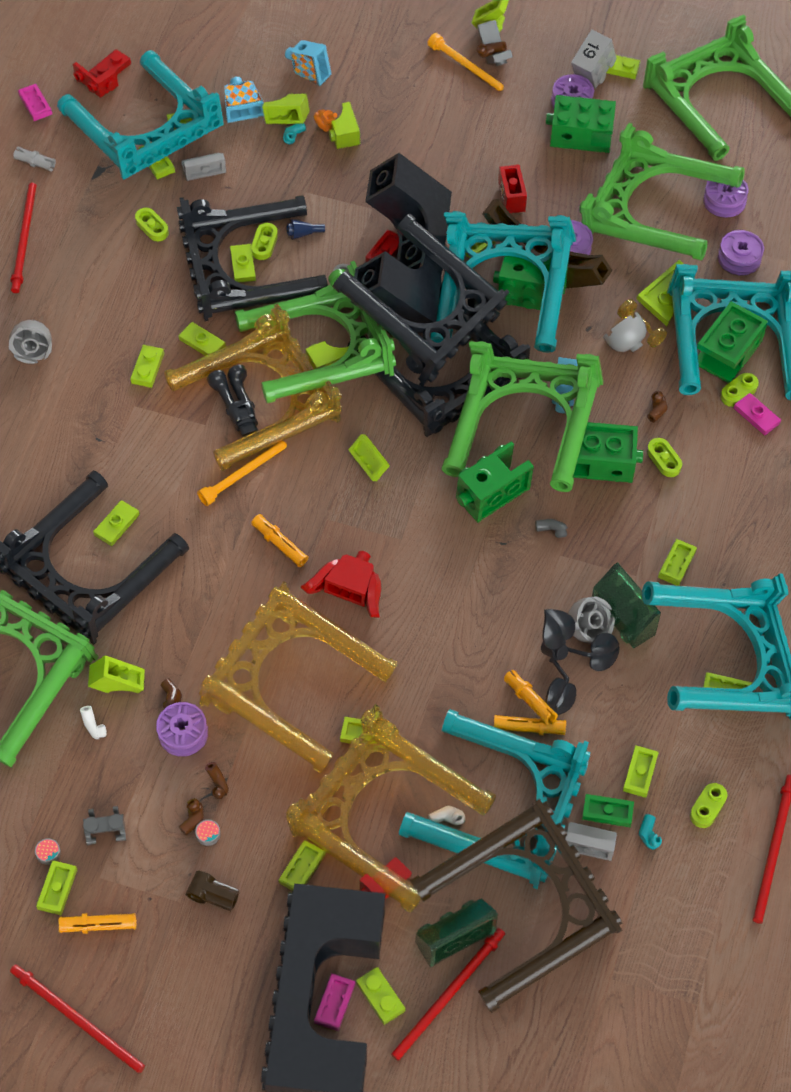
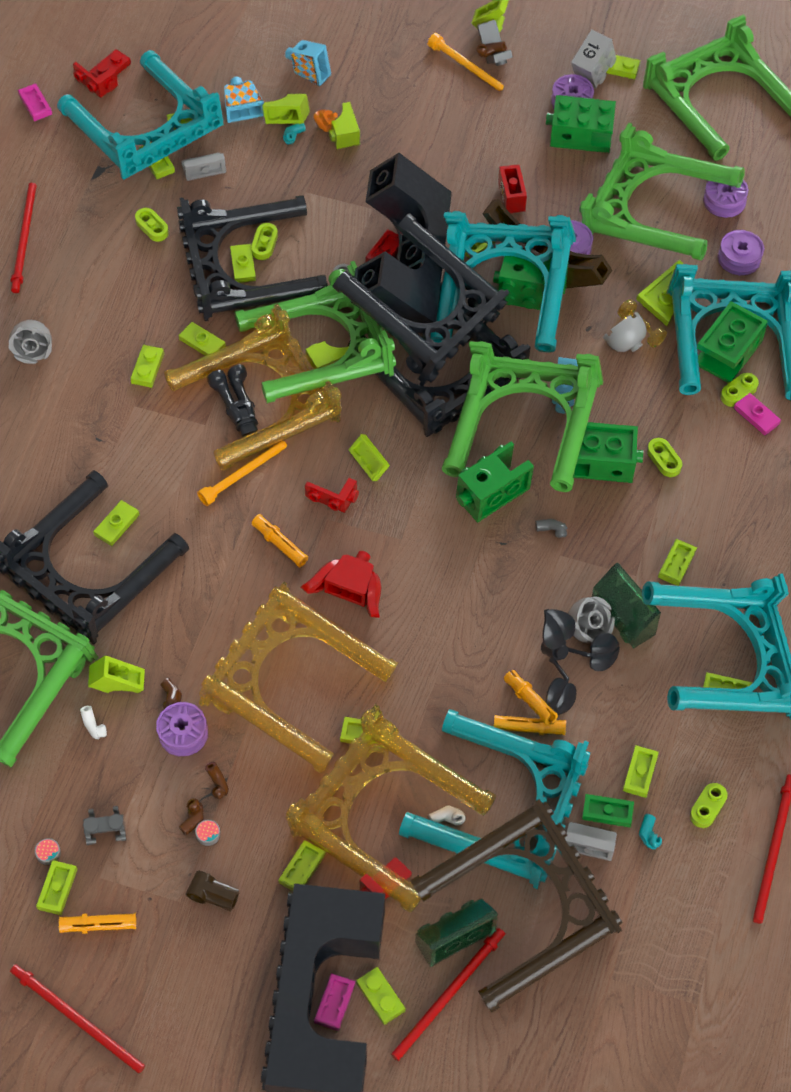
(34, 159): light grey pin -> none
(299, 229): dark blue cone -> none
(334, 501): none -> red bracket
(659, 406): reddish brown arm -> none

